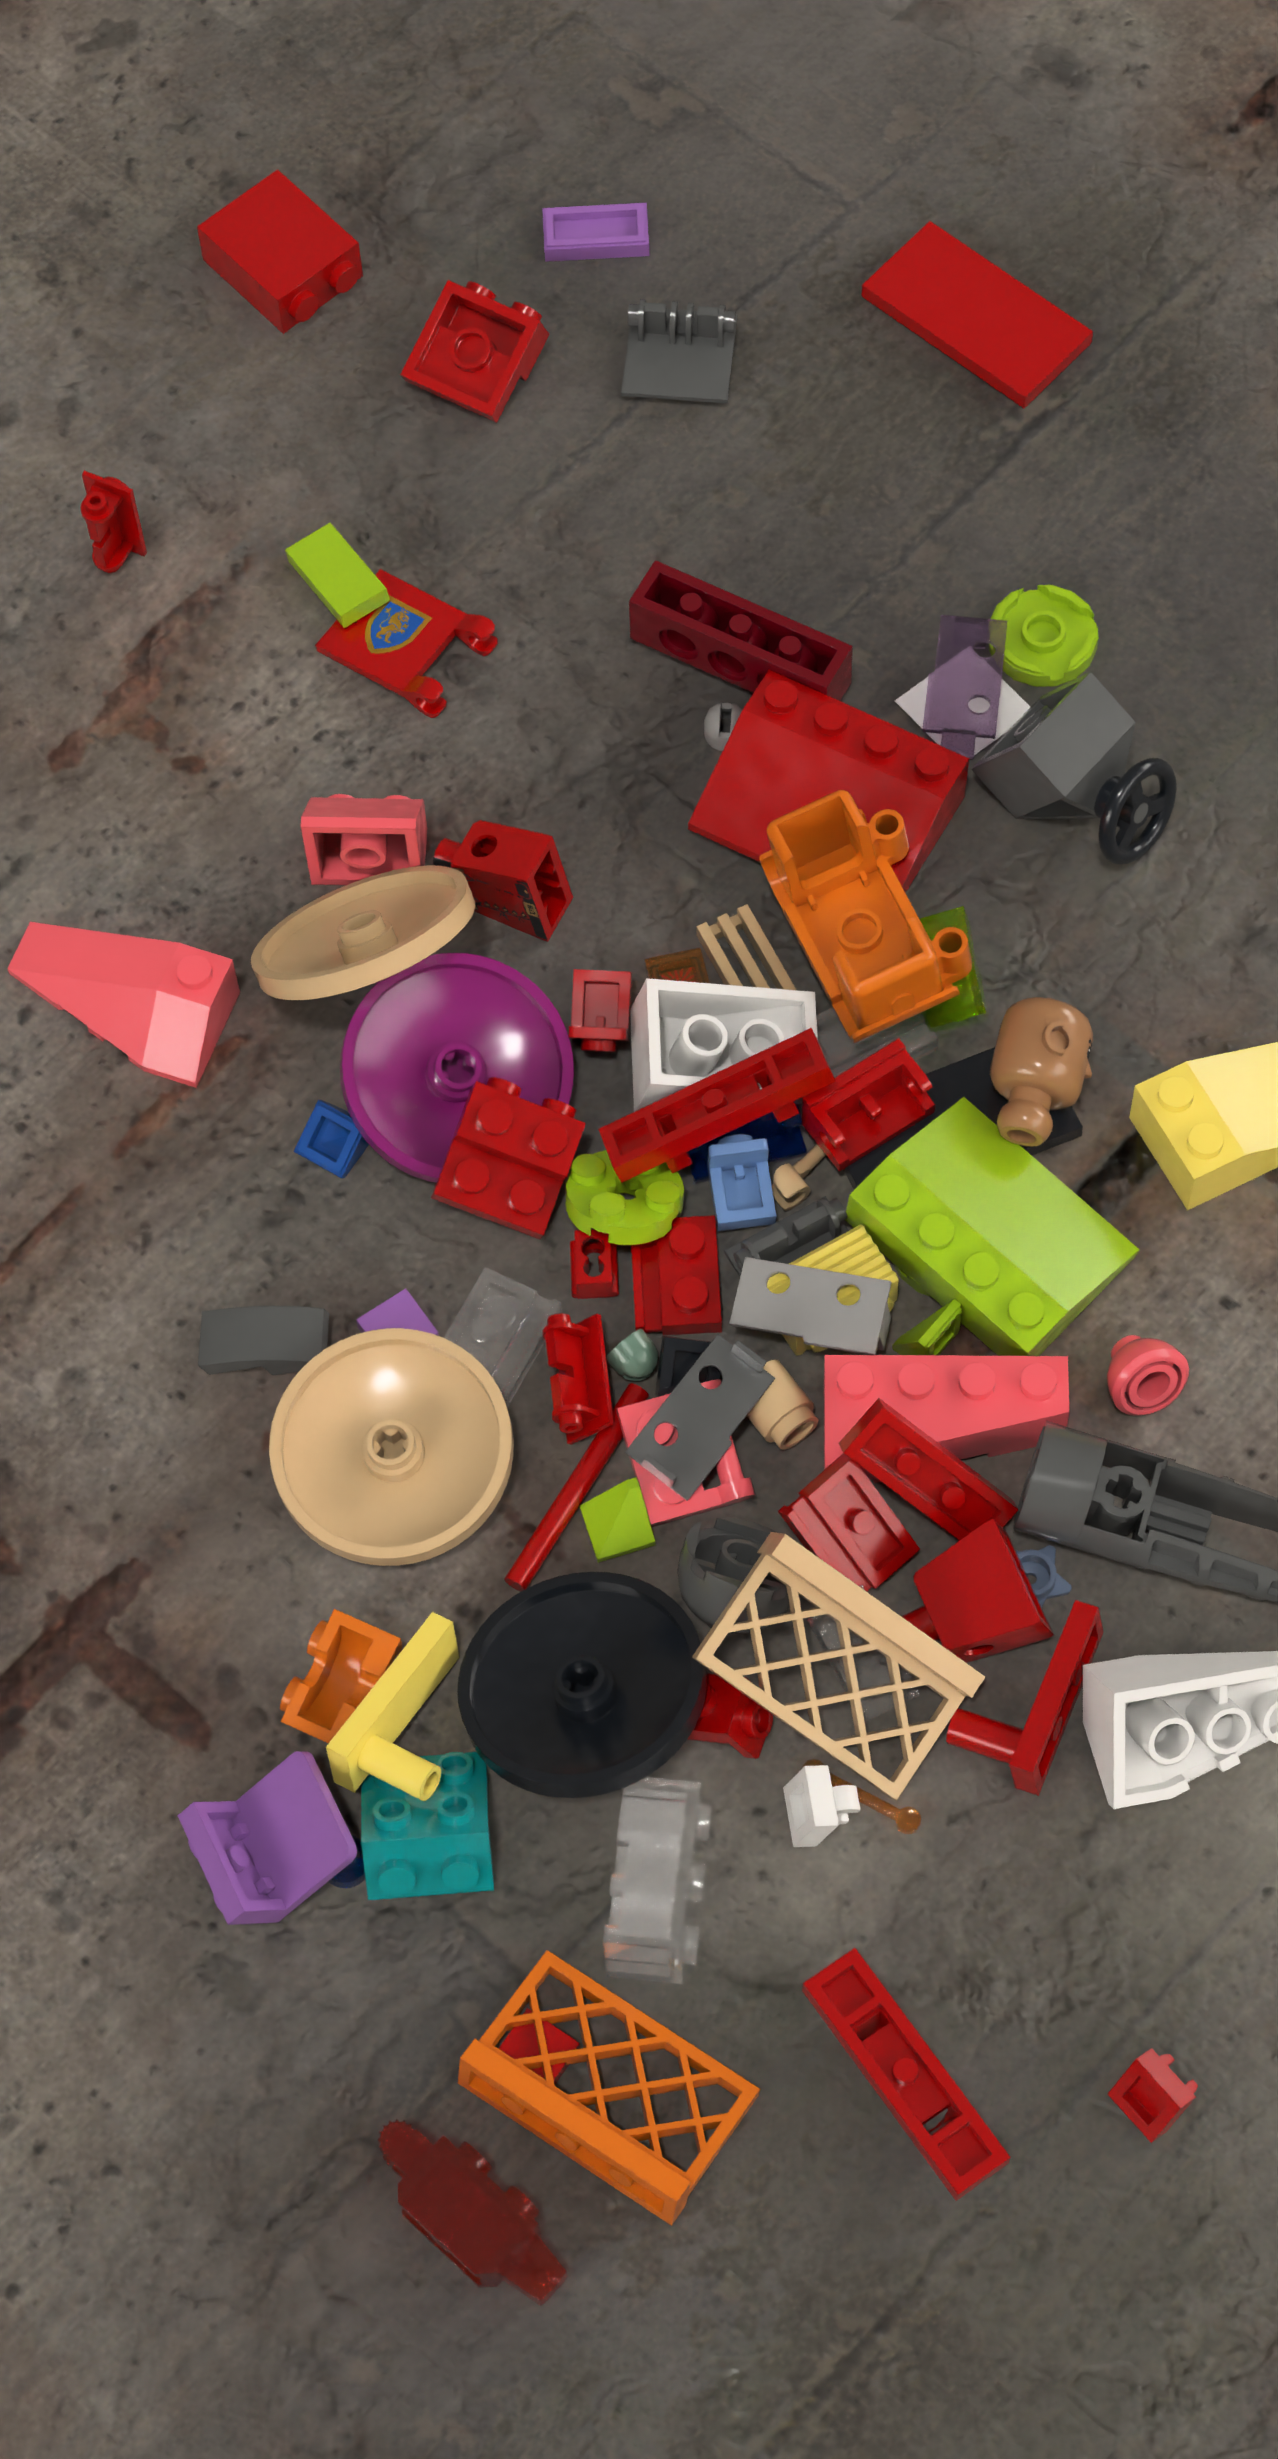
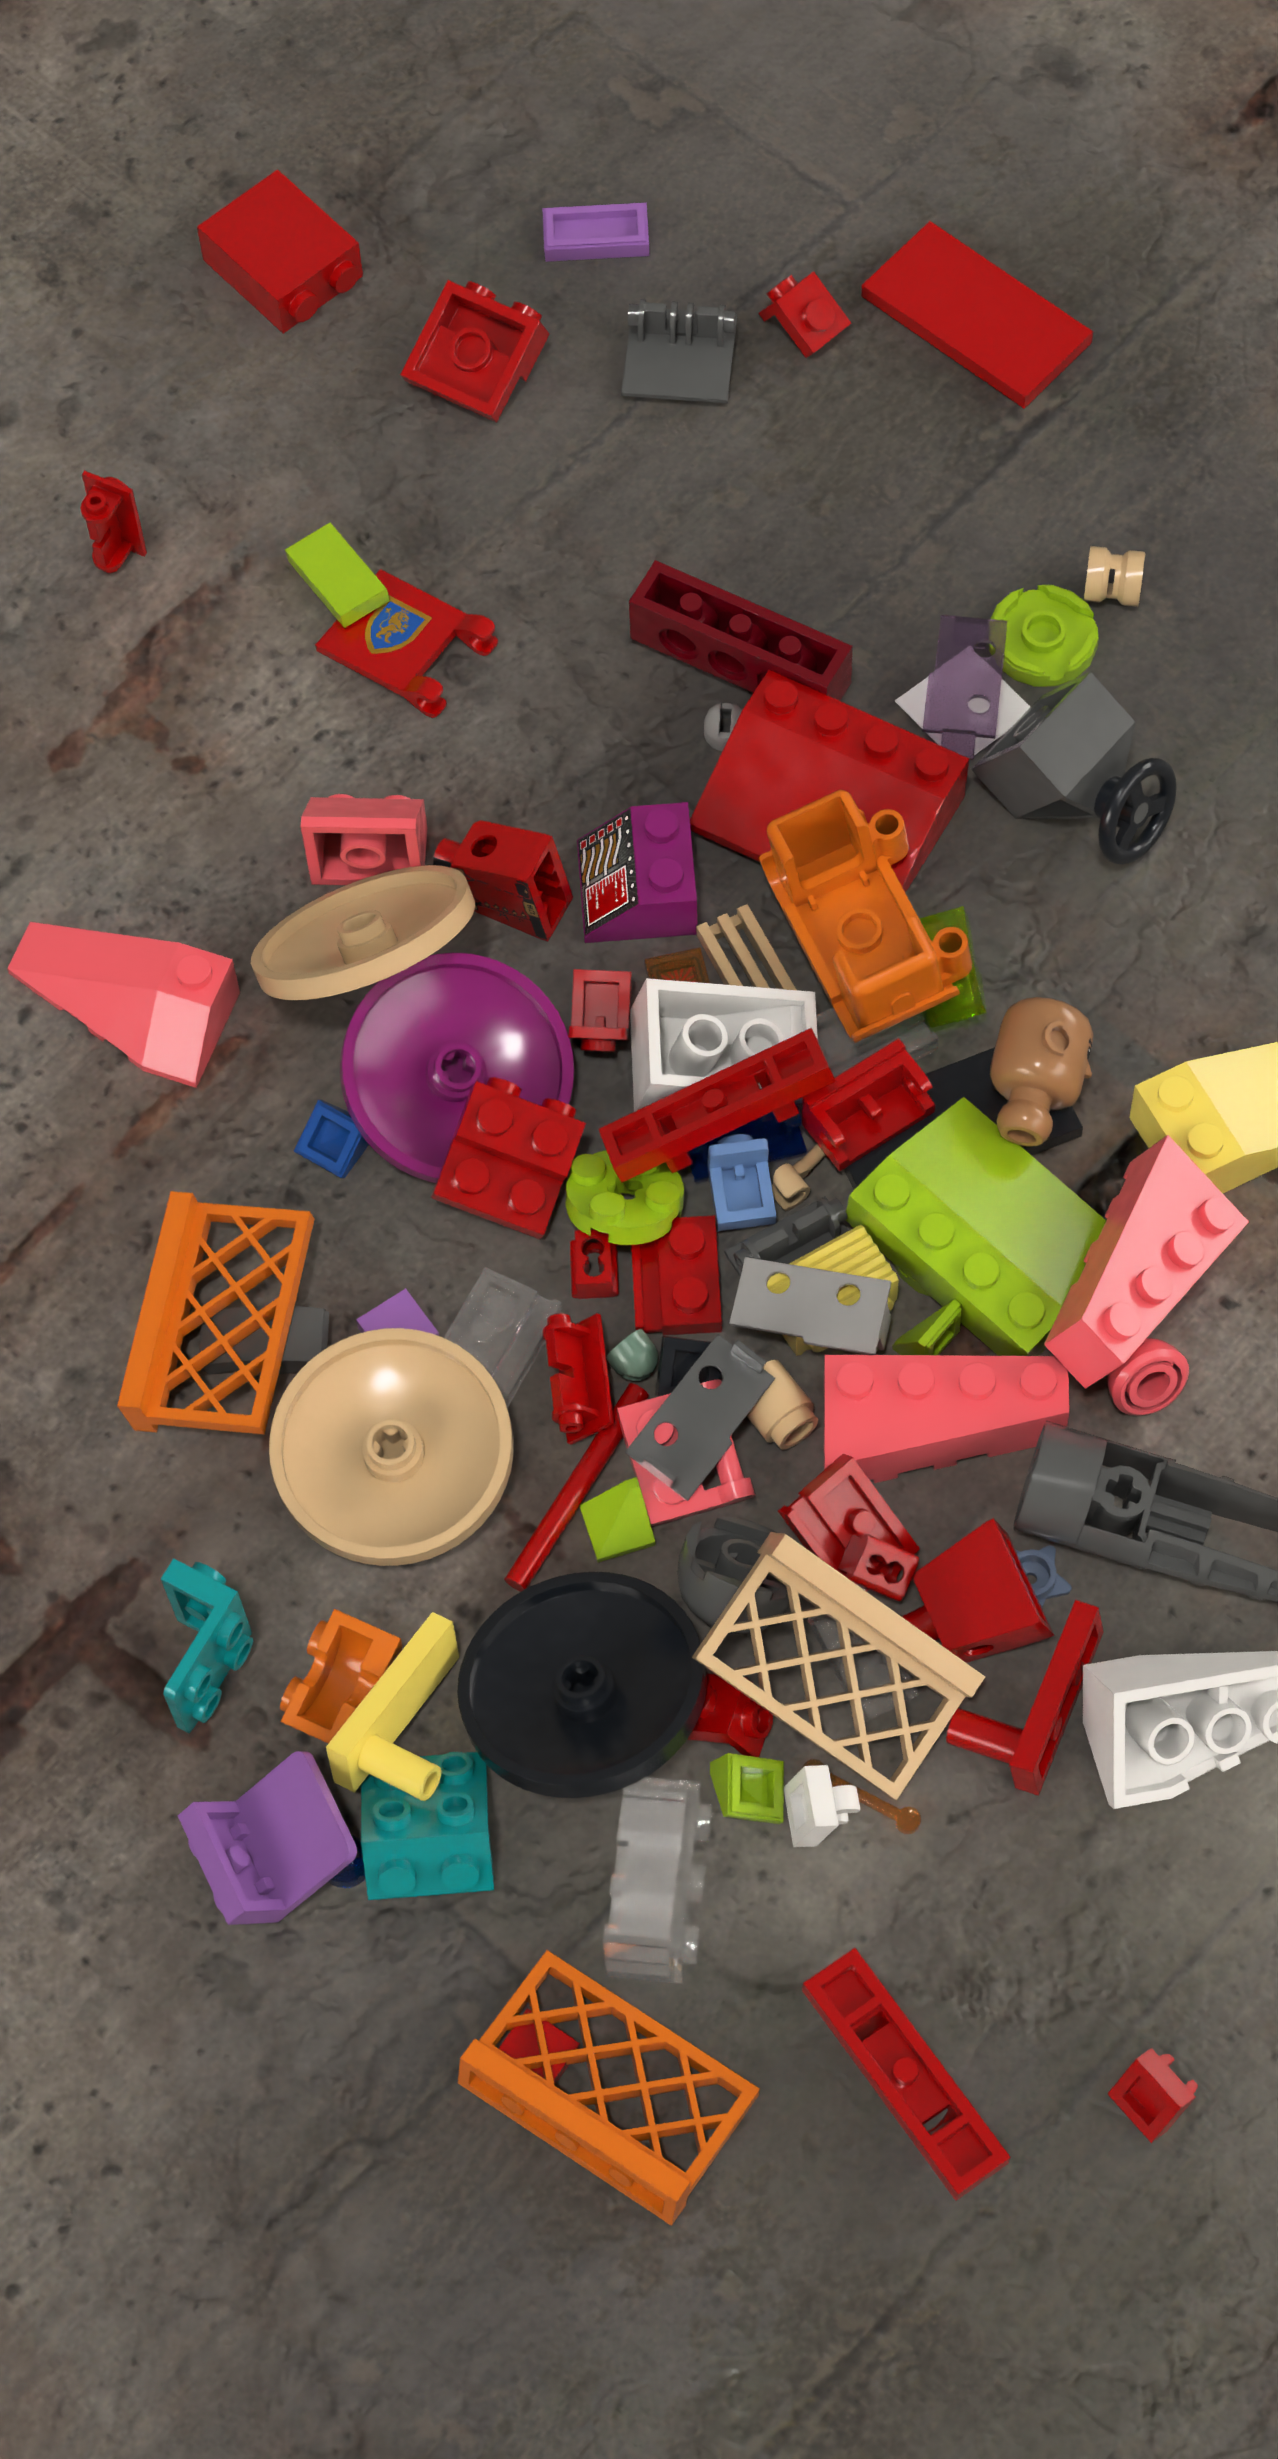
(166, 1316): none -> orange fence
(222, 1640): none -> teal bracket
(468, 2215): clear red hinge -> none
(639, 875): none -> magenta slope
(749, 1787): none -> lime slope
(806, 312): none -> red bracket
(855, 1561): none -> red piece
(924, 1472): red plate -> none
(1126, 579): none -> tan wheel
(1147, 1257): none -> coral wedge

